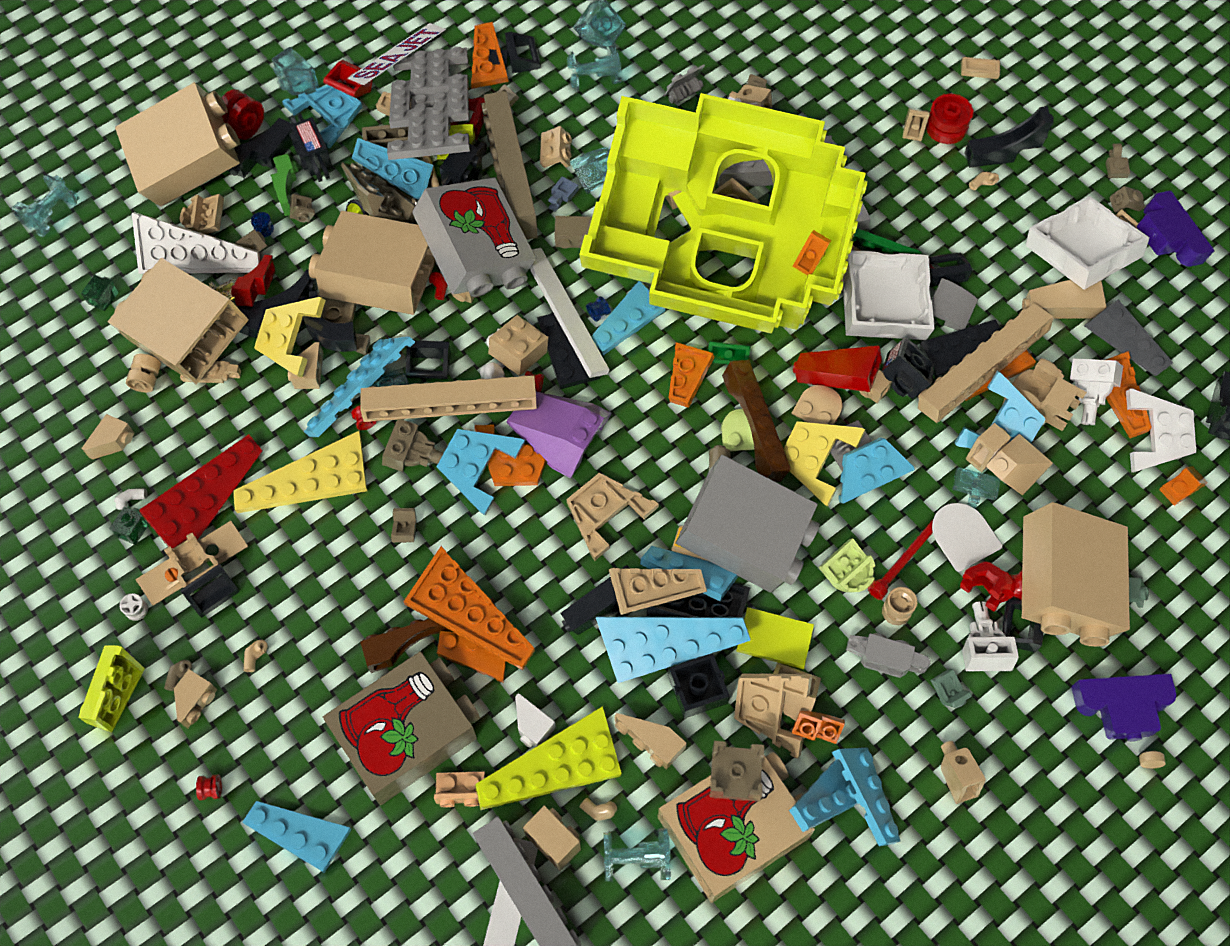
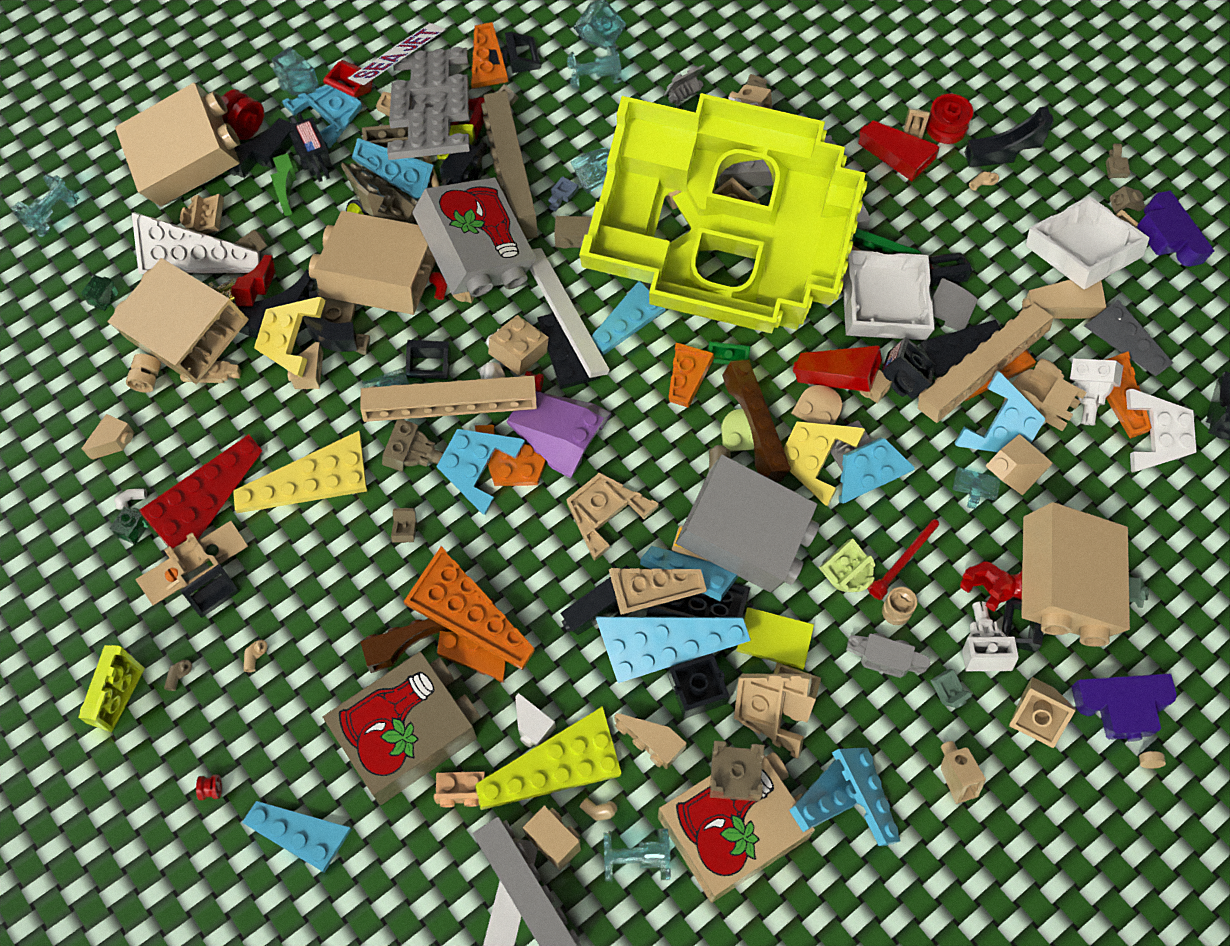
(128, 605): white wheel -> none
(191, 697): tan slope -> none
(260, 219): clear blue wheel -> none
(301, 208): dark tan bracket -> none
(360, 424): red wheel -> none
(371, 368): medium azure wing -> none
(555, 147): tan bracket -> none
(598, 308): clear blue wheel -> none
(812, 253): orange slope -> none
(818, 725): orange slope -> none
(898, 149): none -> red slope
(963, 535): white sticker -> none
(980, 68): tan tile -> none
(987, 446): tan slope -> none
(1042, 713): none -> tan slope
(1183, 485): orange slope -> none

